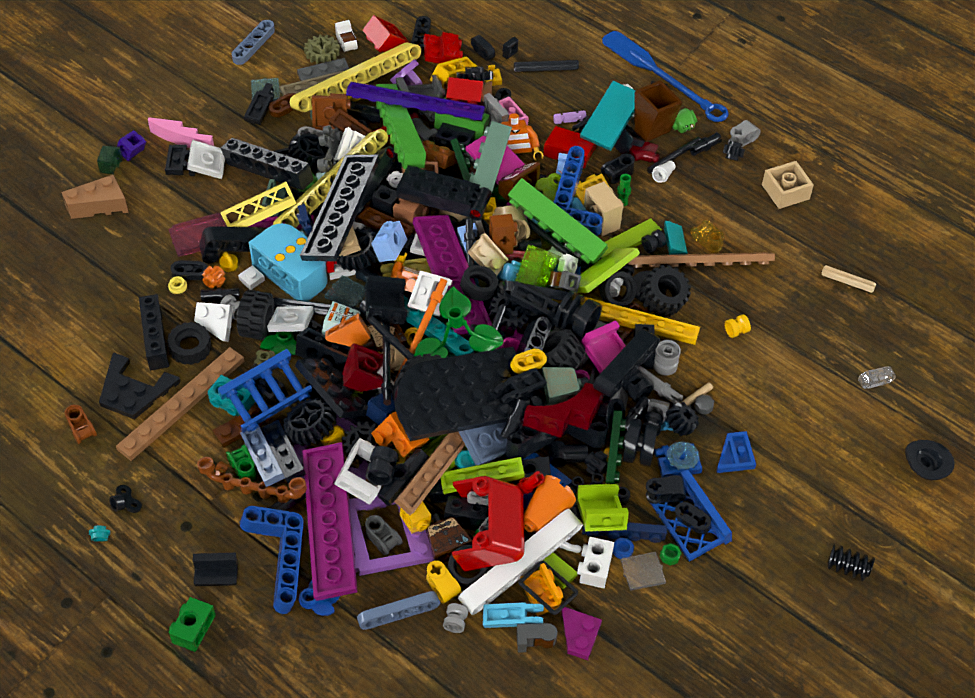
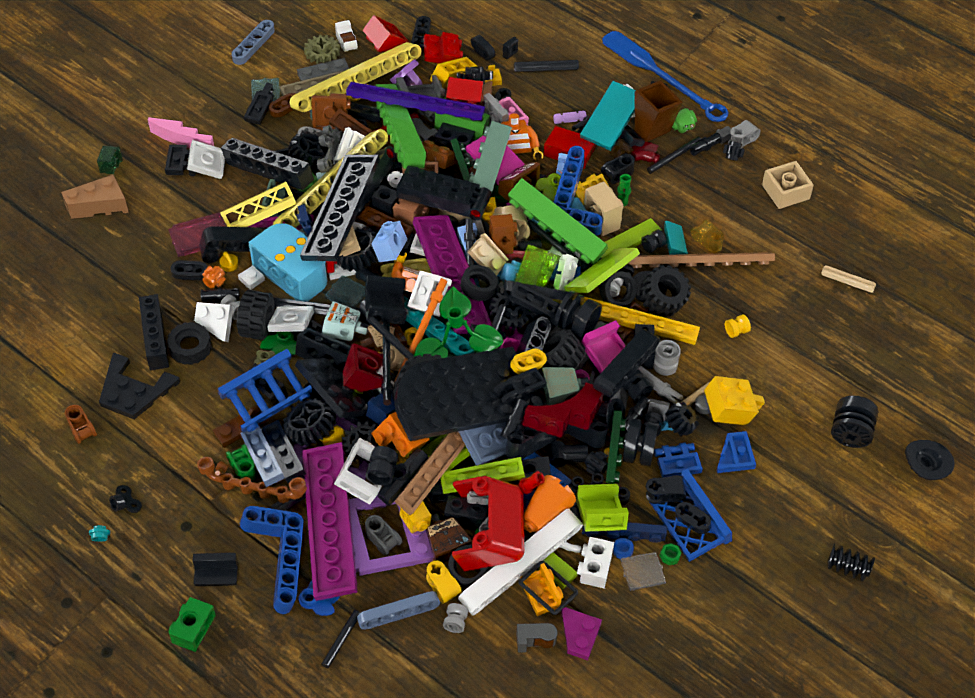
(131, 145): dark purple brick -> none
(177, 285): light yellow plate -> none
(178, 404): medium nougat plate -> none
(226, 404): teal brick -> none
(340, 639): none -> black bar
(349, 332): orange slope -> none
(464, 460): teal tile -> none
(510, 614): medium azure hinge -> none
(562, 281): dark grey leg -> none
(620, 148): none -> dark brown tile
(663, 171): white cone -> none
(677, 449): clear light blue gear -> none
(725, 134): none -> flat silver piece
(732, 400): none -> yellow hinge
(854, 421): none -> black wheel
(876, 377): clear beam -> none

